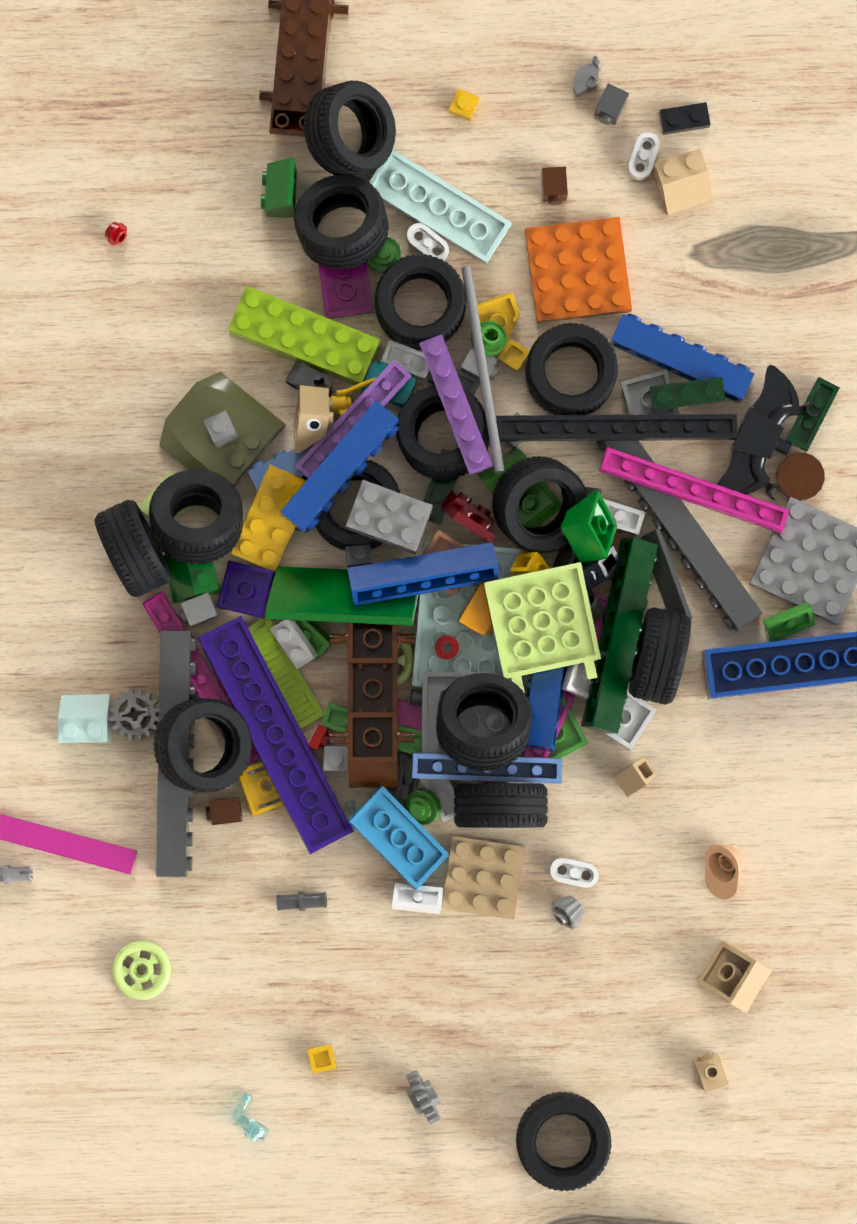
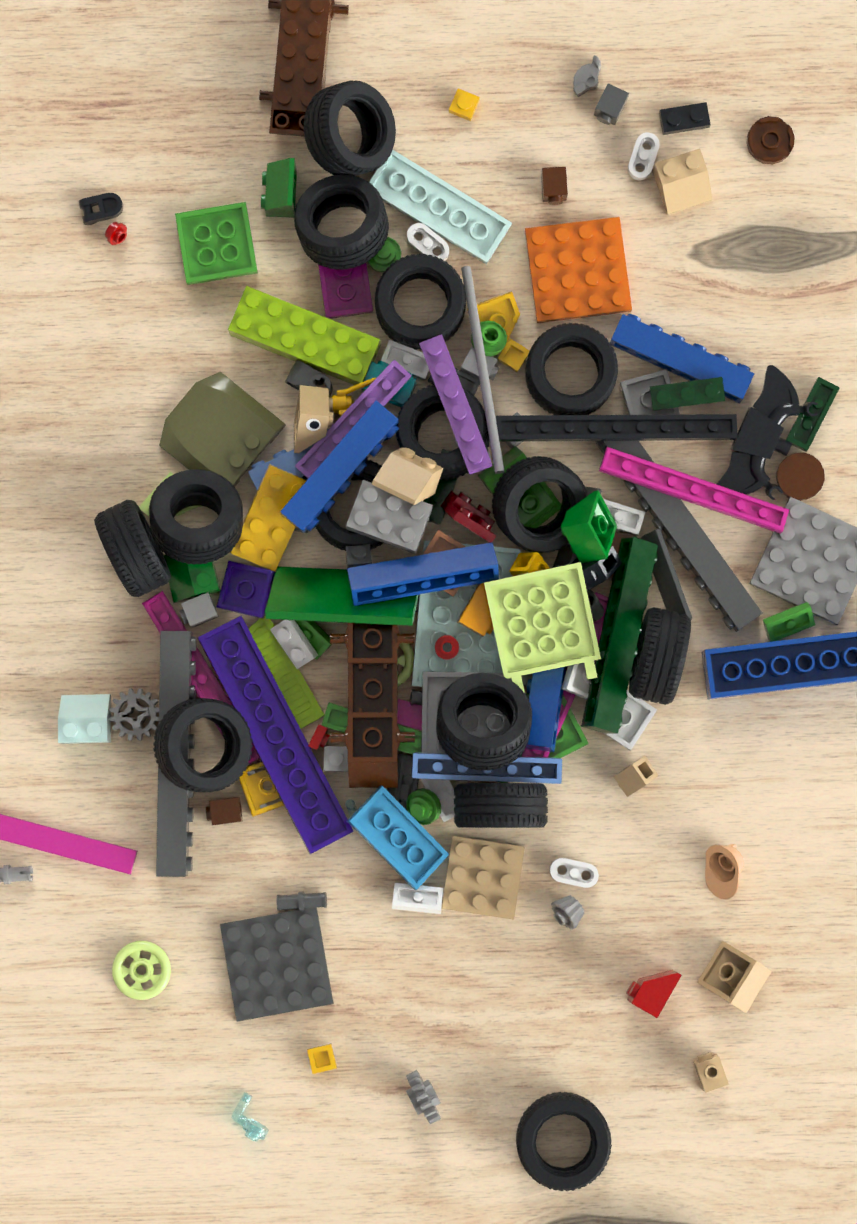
(109, 206): none -> black plate
(216, 243): none -> bright green plate
(221, 429): light grey brick -> none
(276, 964): none -> dark grey plate
(408, 476): none -> tan slope
(653, 991): none -> red slope
(770, 140): none -> reddish brown tile

